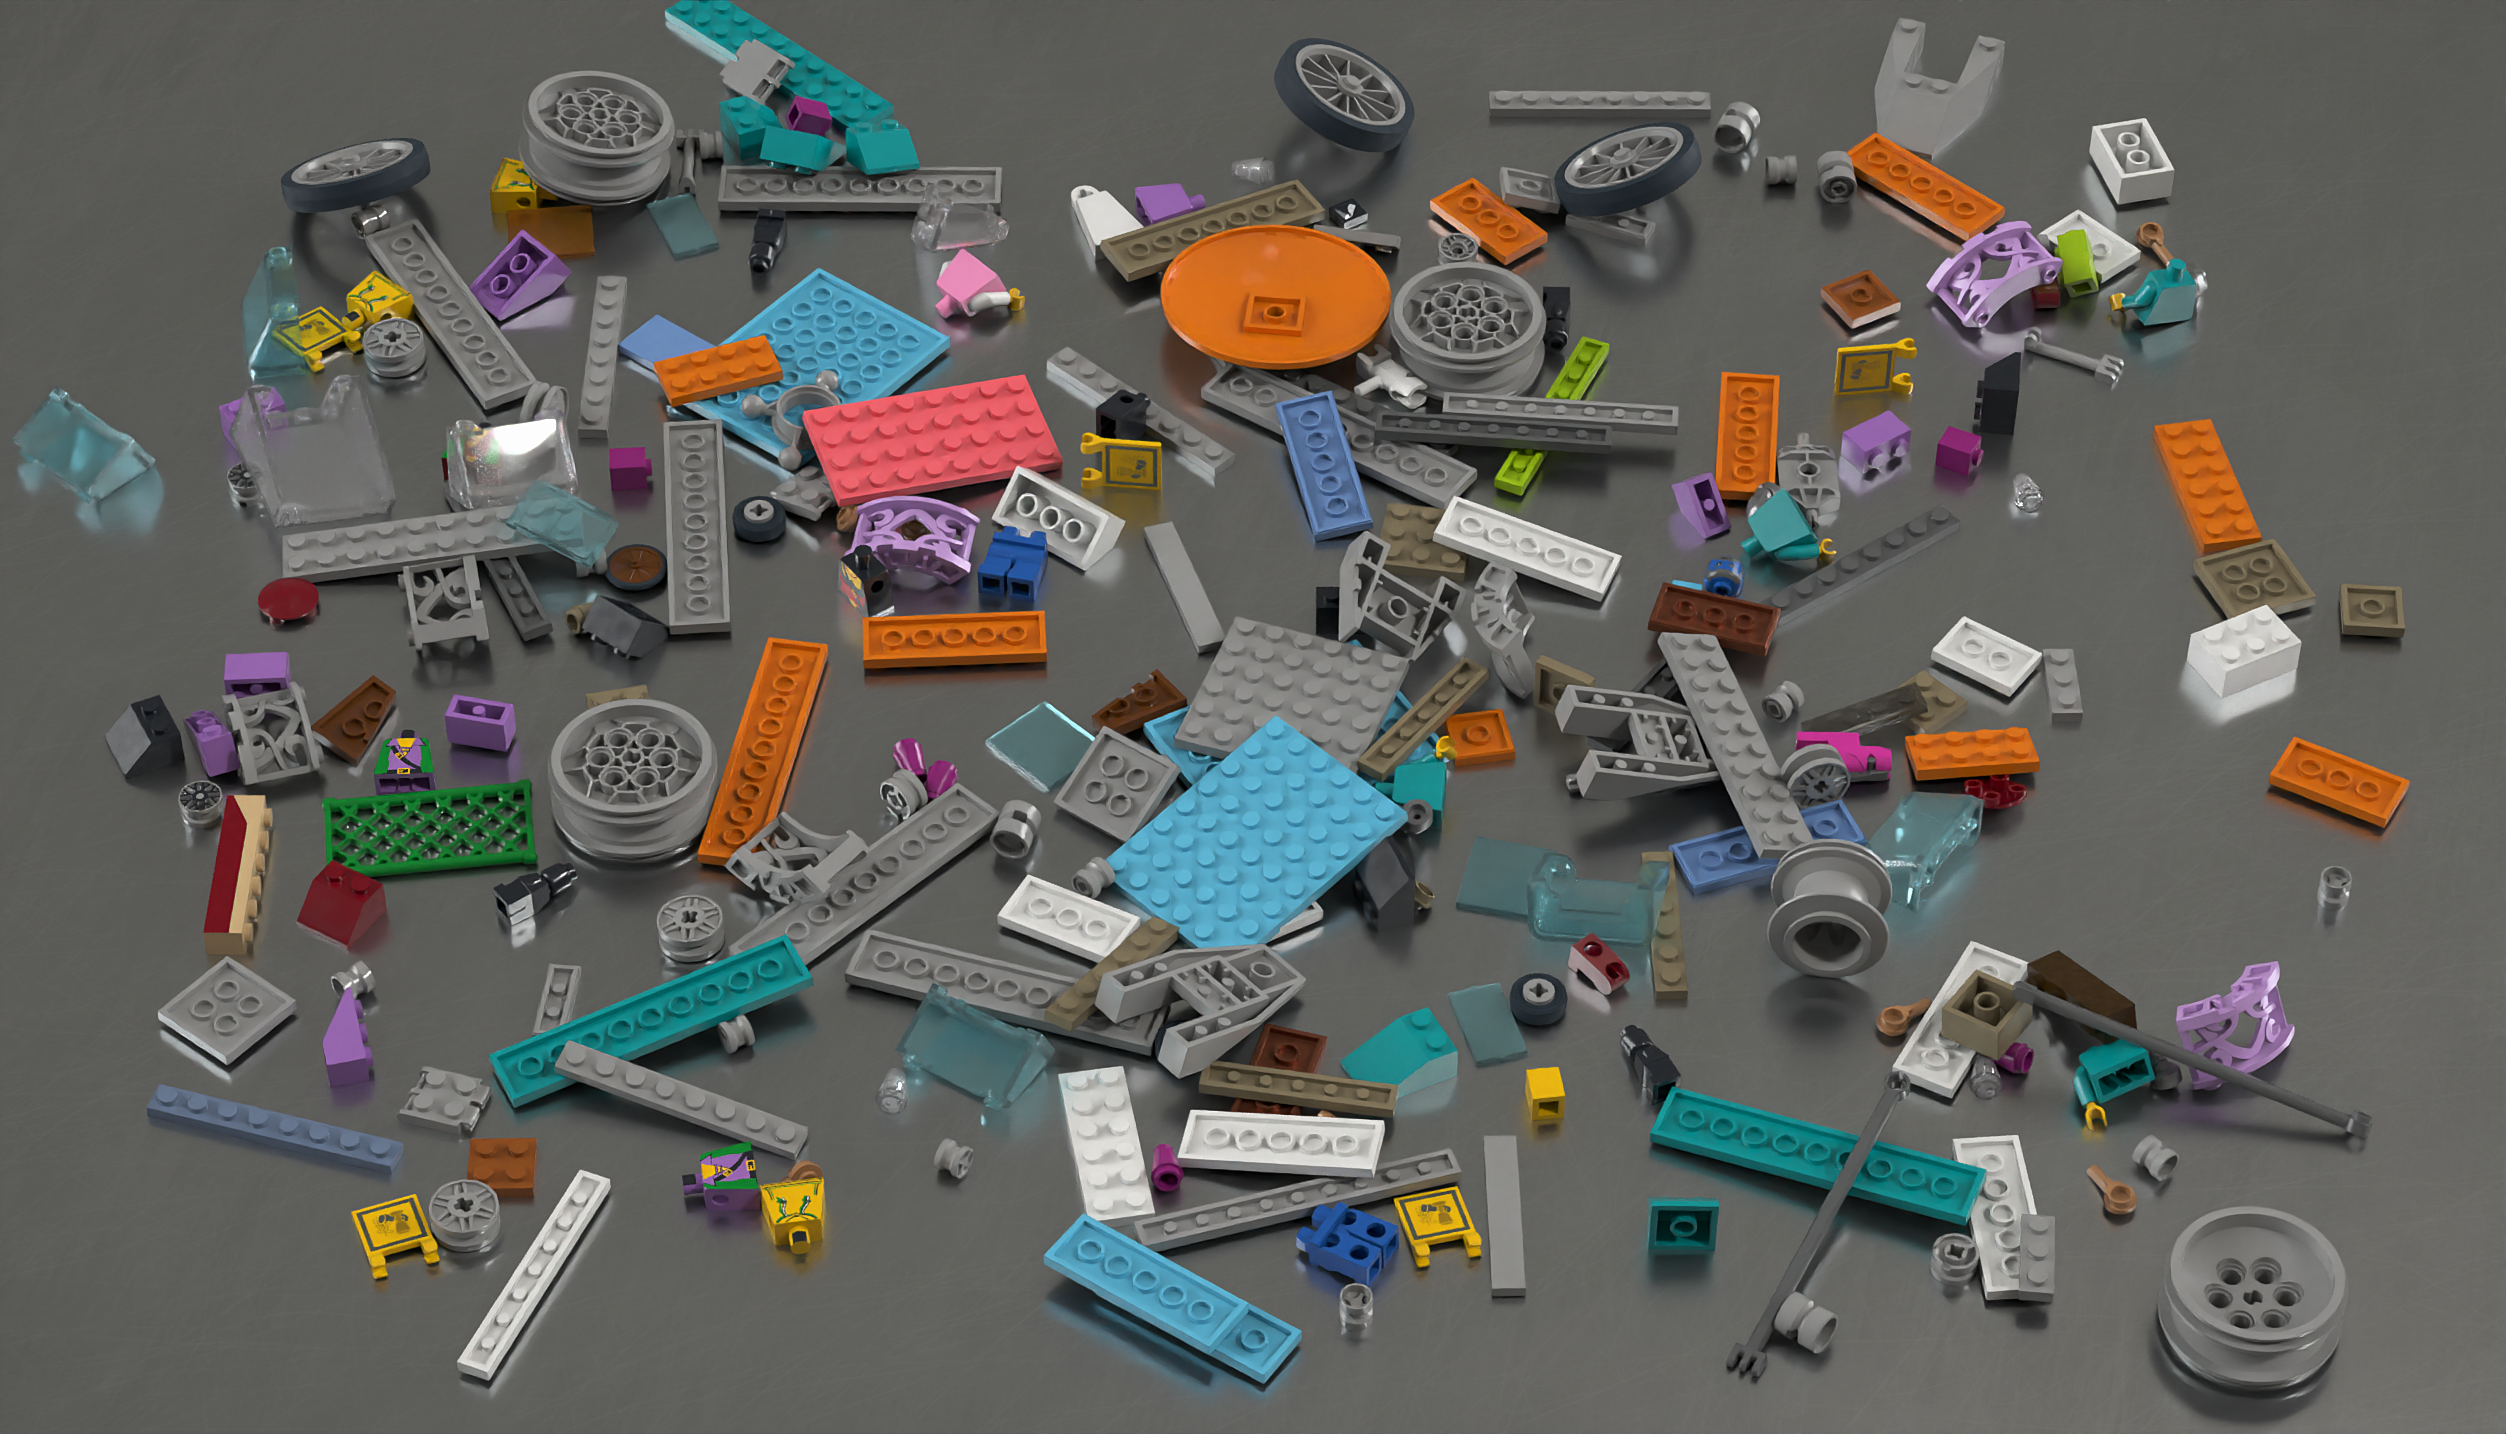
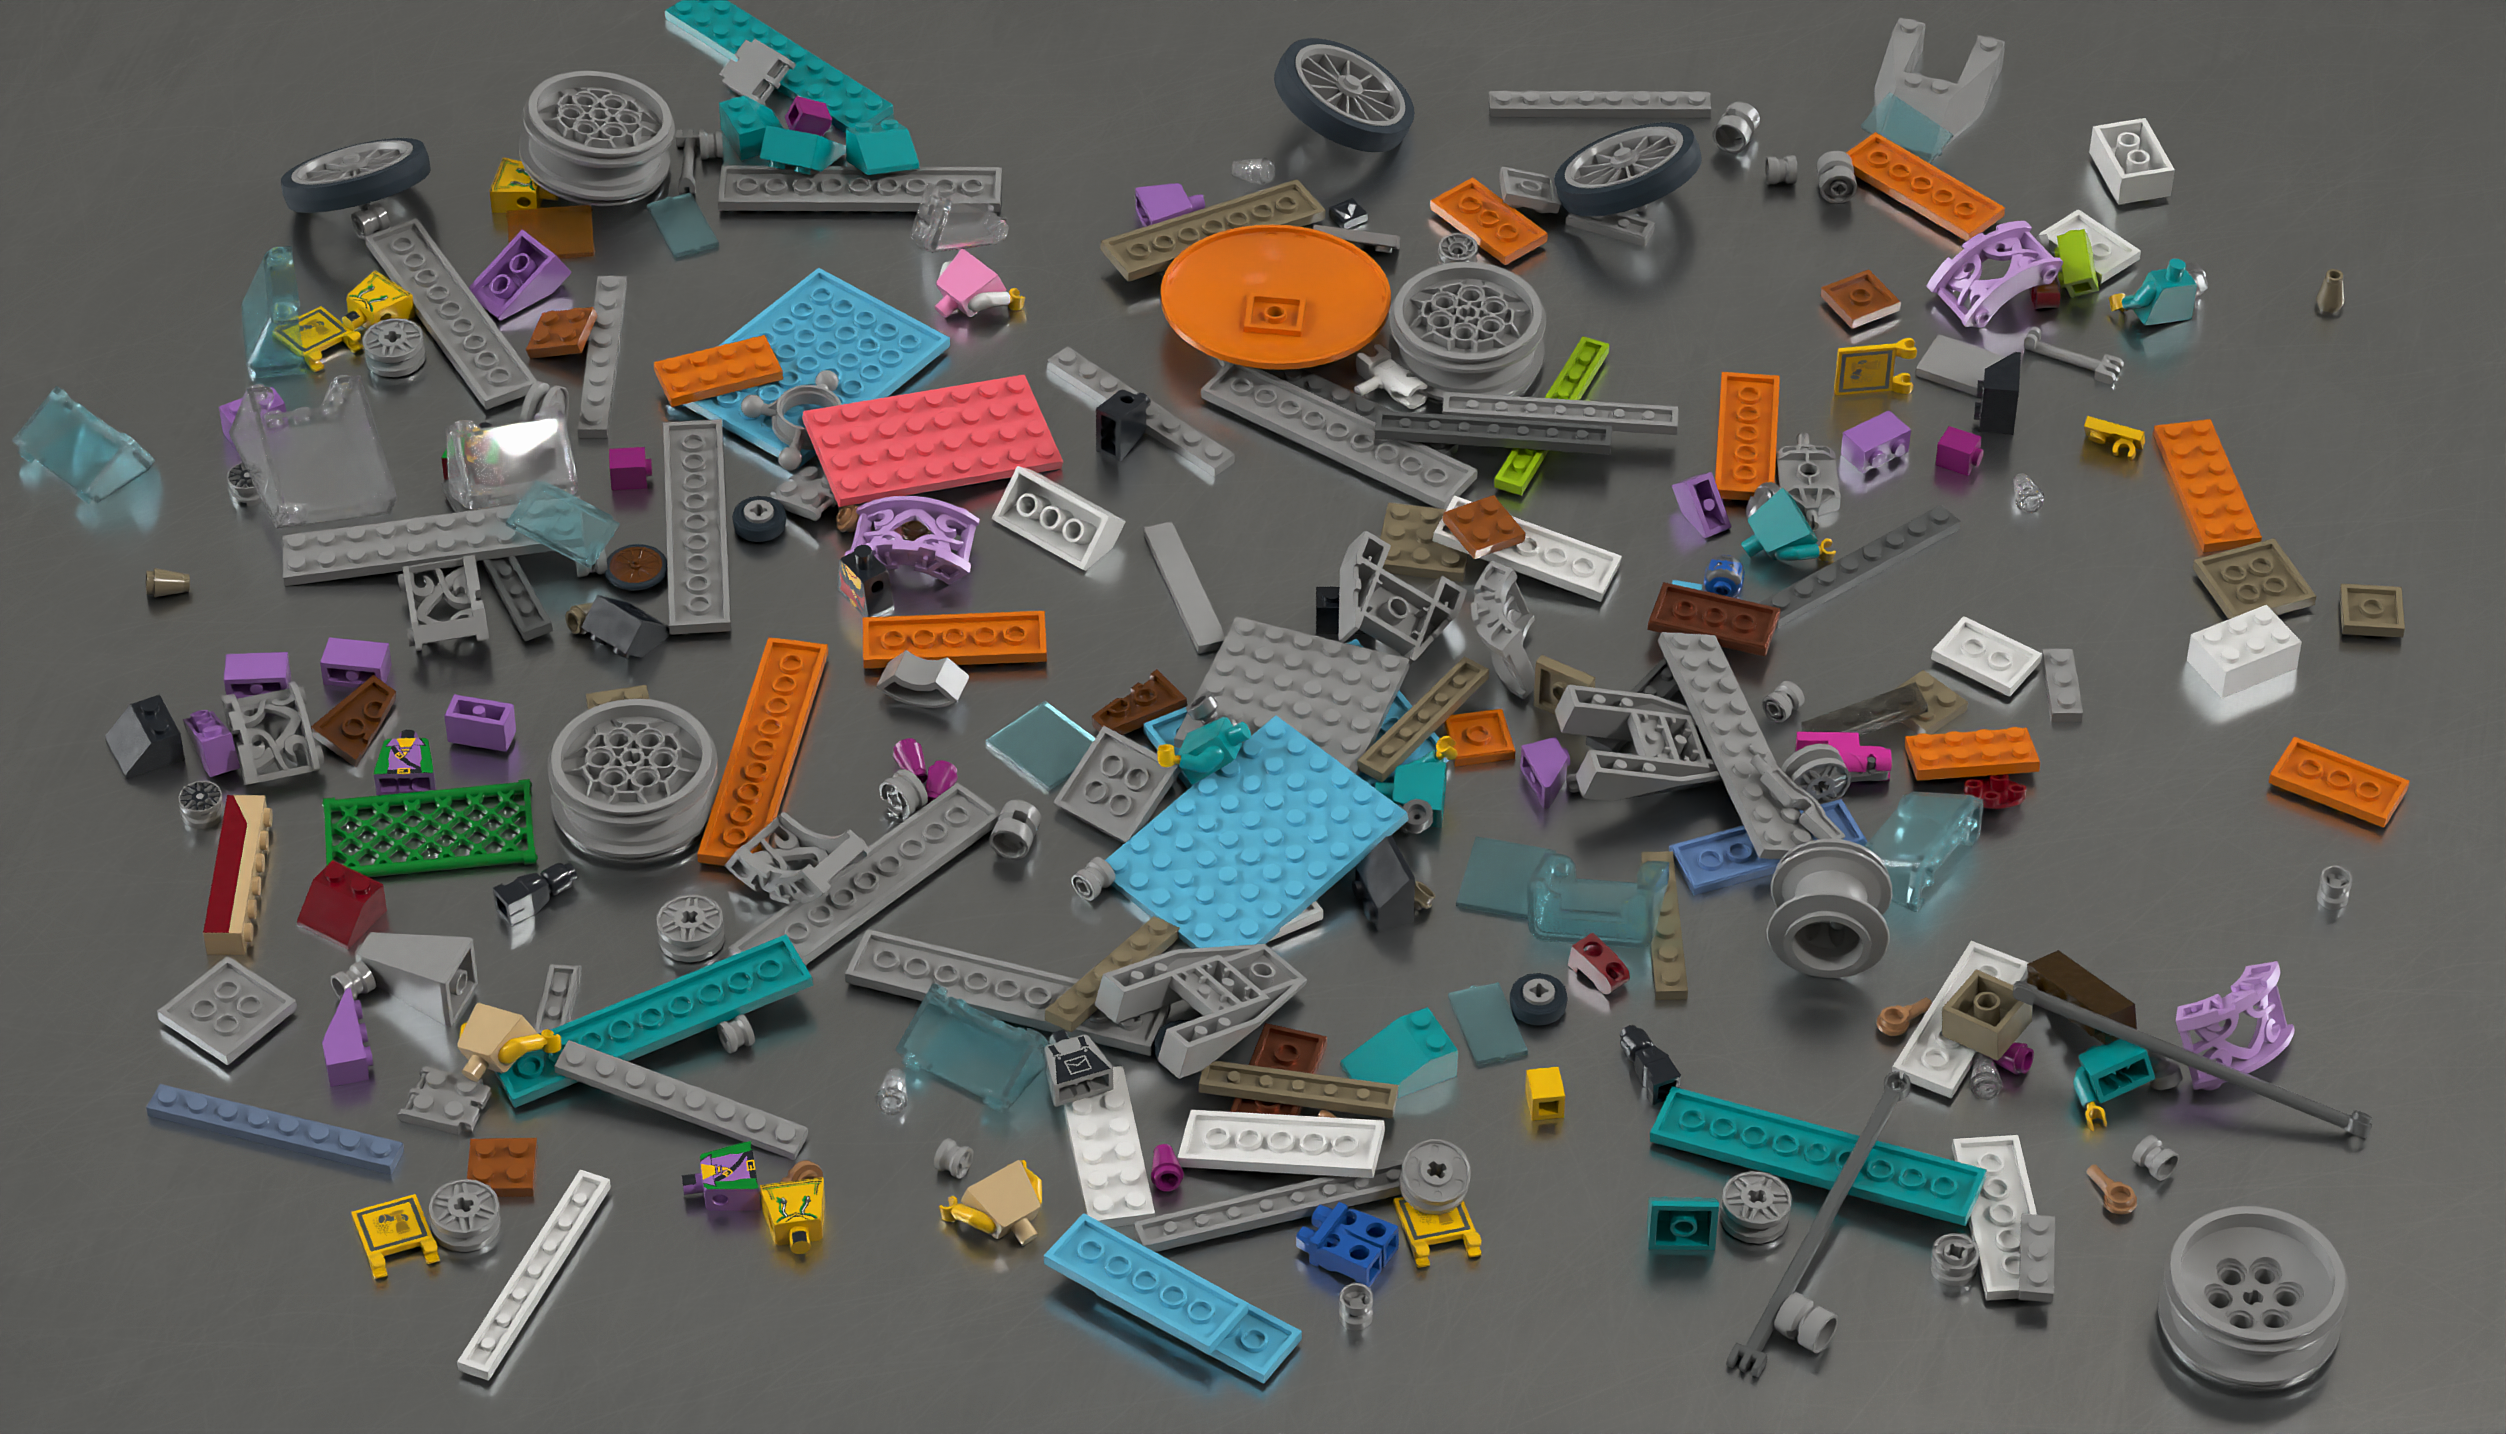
(165, 582): none -> dark tan cone
(288, 599): dark red dish -> none
(354, 662): none -> medium lavender brick
(423, 971): none -> light grey slope
(498, 1038): none -> tan torso
(561, 332): none -> dark orange plate
(660, 340): medium blue tile -> none
(767, 240): black piece -> none
(923, 681): none -> light grey brick
(1000, 1203): none -> tan torso
(1014, 562): blue hips -> none
(1067, 919): white plate -> none
(1075, 1068): none -> light grey torso
(1100, 217): white piece -> none
(1123, 463): yellow flag -> none
(1208, 746): none -> teal torso
(1323, 466): medium blue tile -> none
(1429, 1192): none -> light grey wheel
(1483, 527): none -> dark orange plate
(1504, 1215): light grey tile -> none
(1545, 768): none -> medium lavender slope
(1557, 310): black piece -> none
(1755, 1207): none -> light grey wheel
(1793, 796): none -> light grey piece
(1907, 128): none -> clear light blue piece
(1955, 364): none -> light grey tile
(2104, 431): none -> yellow plate
(2152, 236): medium nougat plate -> none
(2331, 293): none -> dark tan cone

